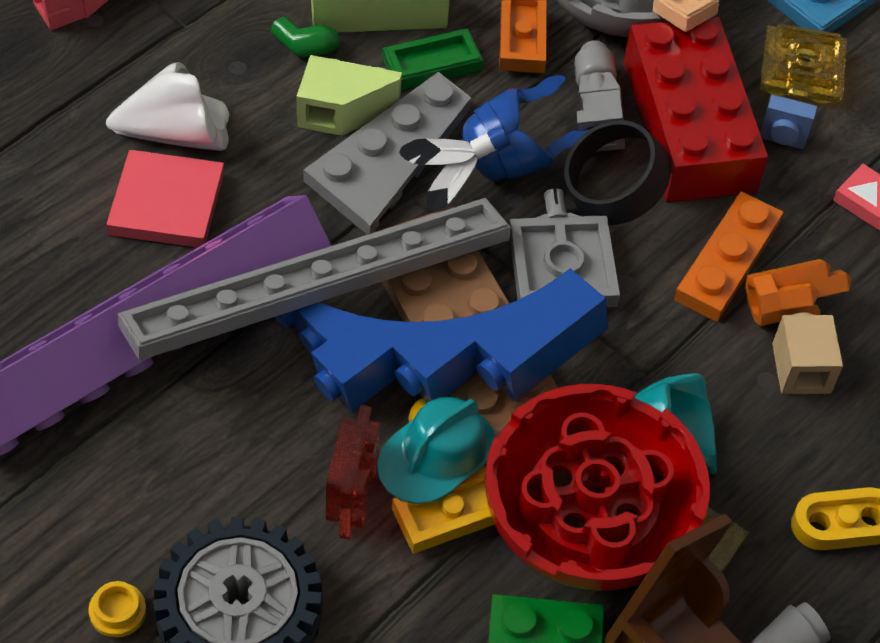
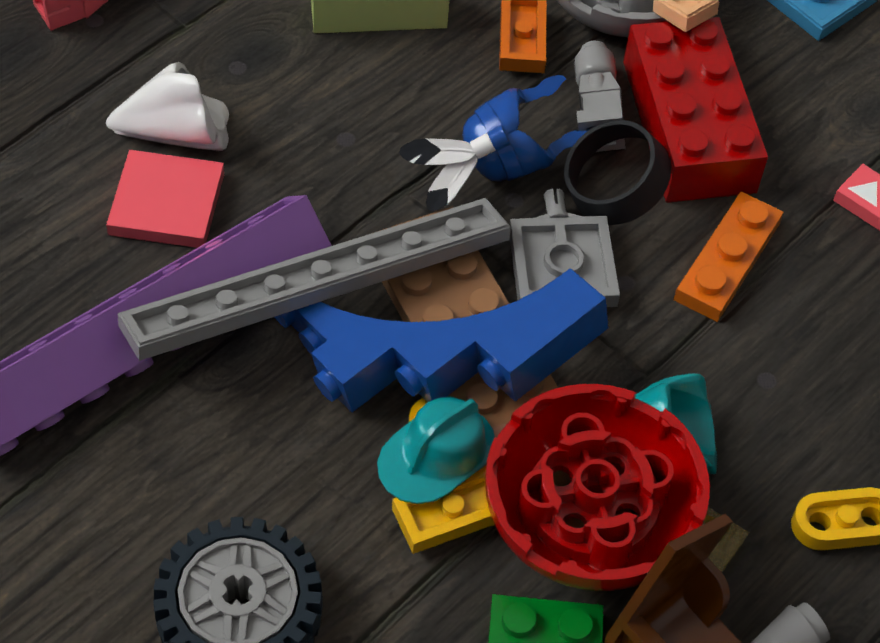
(117, 609): yellow plate -> none
(305, 41): green arm -> none
(344, 95): yellowish green slope -> none
(351, 470): clear red piece -> none
(366, 169): light grey wing -> none
(448, 53): green tile -> none
(787, 121): medium blue plate -> none
(788, 75): clear yellow piece -> none
(792, 290): orange rock -> none
(807, 354): tan brick -> none

